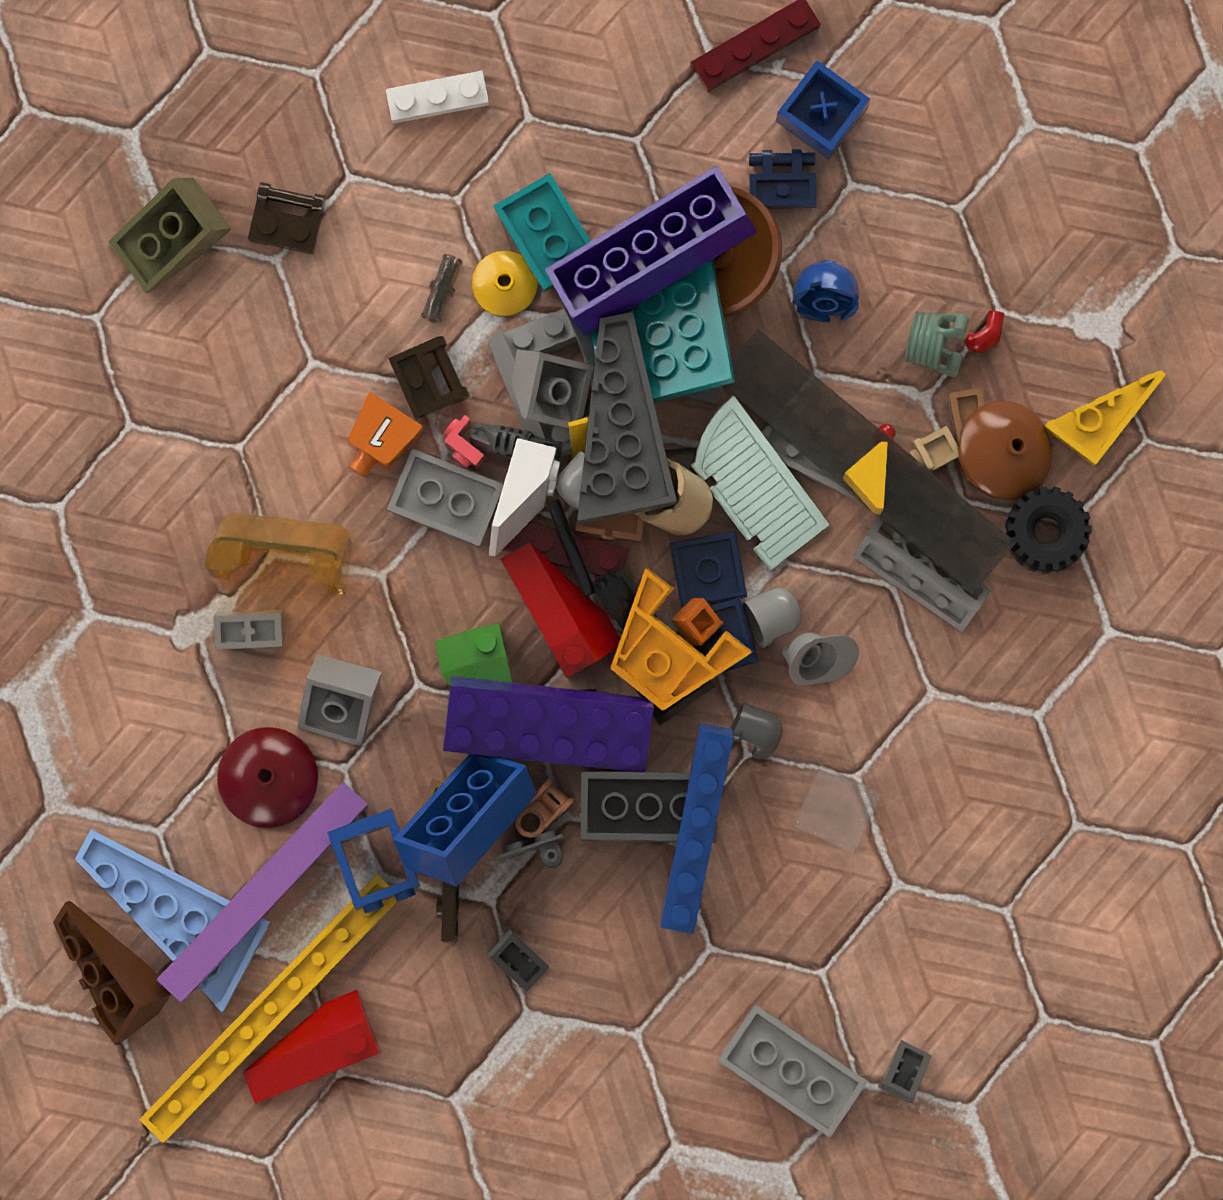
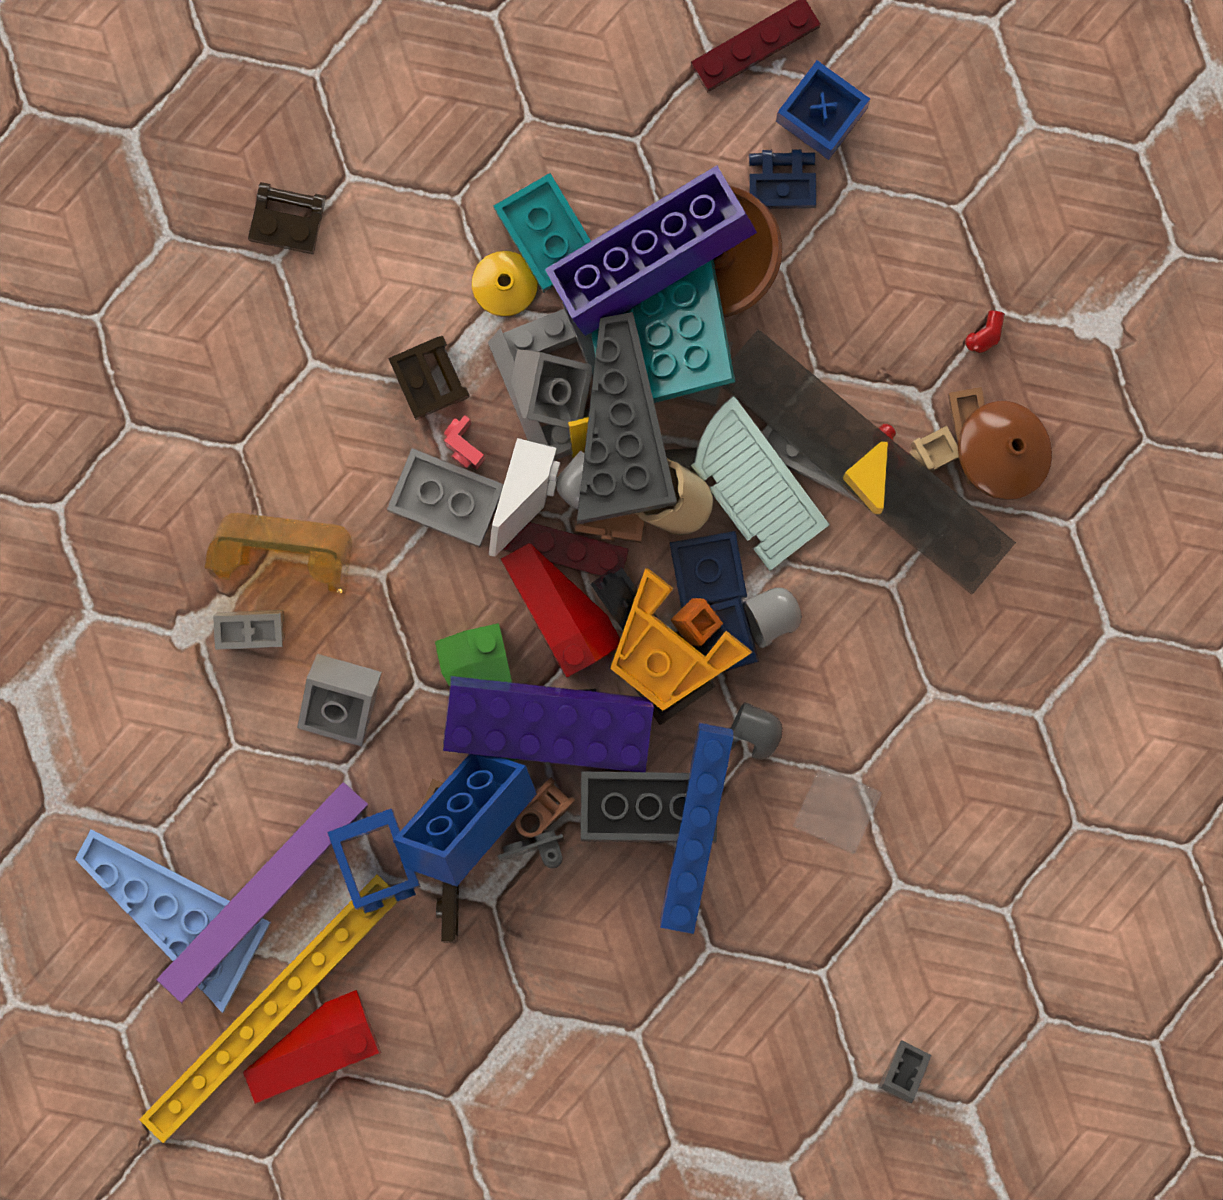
(116, 977): reddish brown wedge -> none
(169, 233): olive slope -> none
(288, 790): dark red dish -> none
(381, 435): orange torso -> none
(437, 97): white plate -> none
(441, 288): clear smoke pin -> none
(502, 440): dark grey hinge -> none
(517, 960): dark grey slope -> none
(571, 548): black bar -> none
(792, 1071): light grey plate -> none
(820, 658): light grey piece -> none
(826, 291): blue cylinder -> none
(918, 576): light grey fence -> none
(929, 339): sand green piece -> none
(1072, 523): black tyre -> none
(1096, 425): yellow wing -> none

